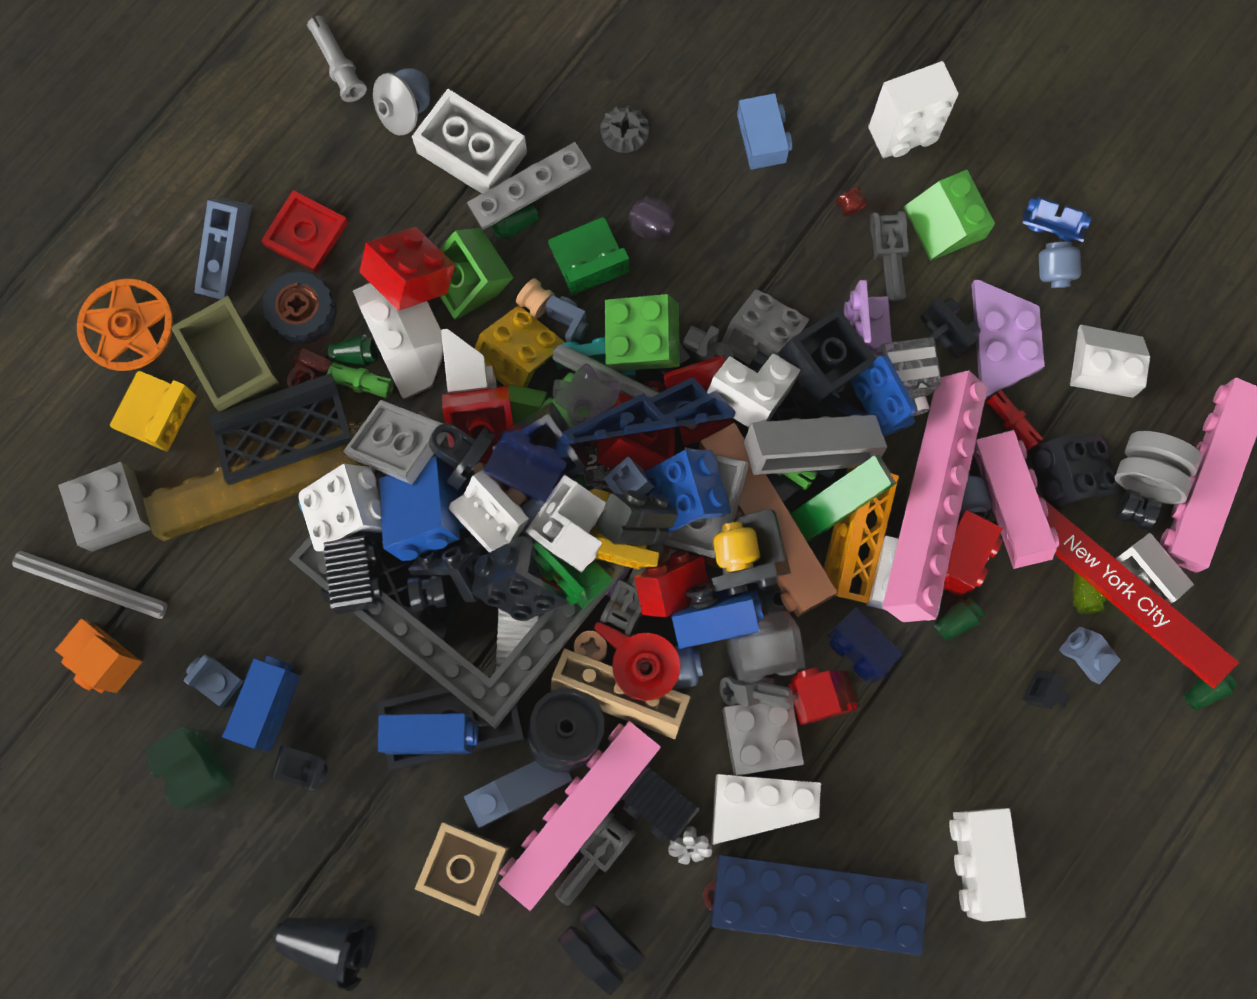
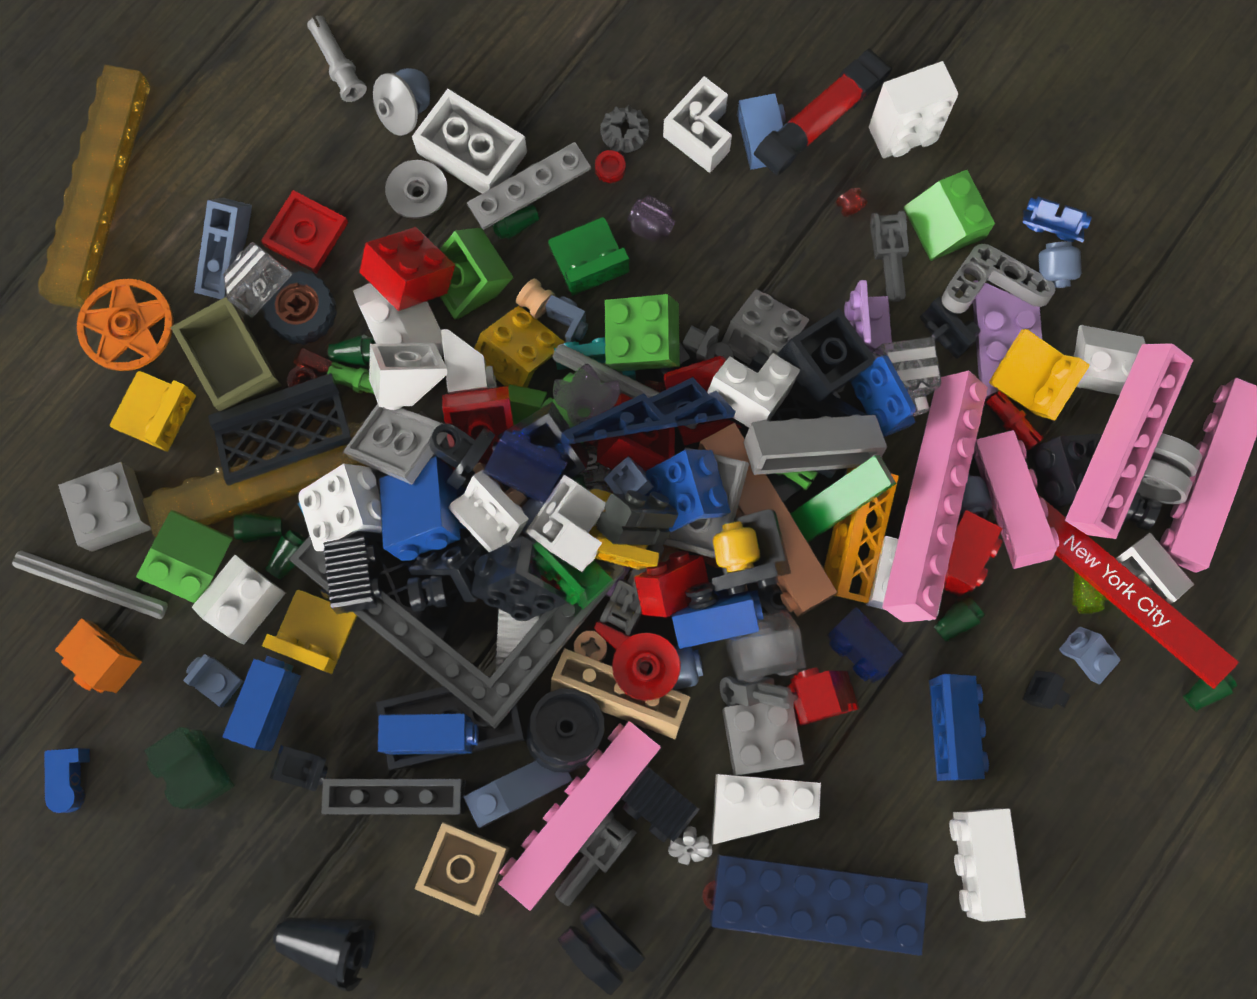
(62, 779): none -> blue leg
(94, 187): none -> clear yellow brick
(184, 557): none -> bright green slope
(238, 600): none -> white slope
(253, 279): none -> clear torso
(256, 526): none -> dark green cone
(288, 544): none -> dark green cone
(312, 632): none -> yellow bracket
(393, 796): none -> dark grey brick
(404, 372): none -> white slope
(416, 176): none -> light grey dish
(610, 166): none -> red tile
(694, 126): none -> white brick
(848, 91): none -> piece
(958, 728): none -> blue slope
(986, 270): none -> light grey beam
(1038, 375): none -> yellow bracket
(1129, 440): none -> bright pink brick

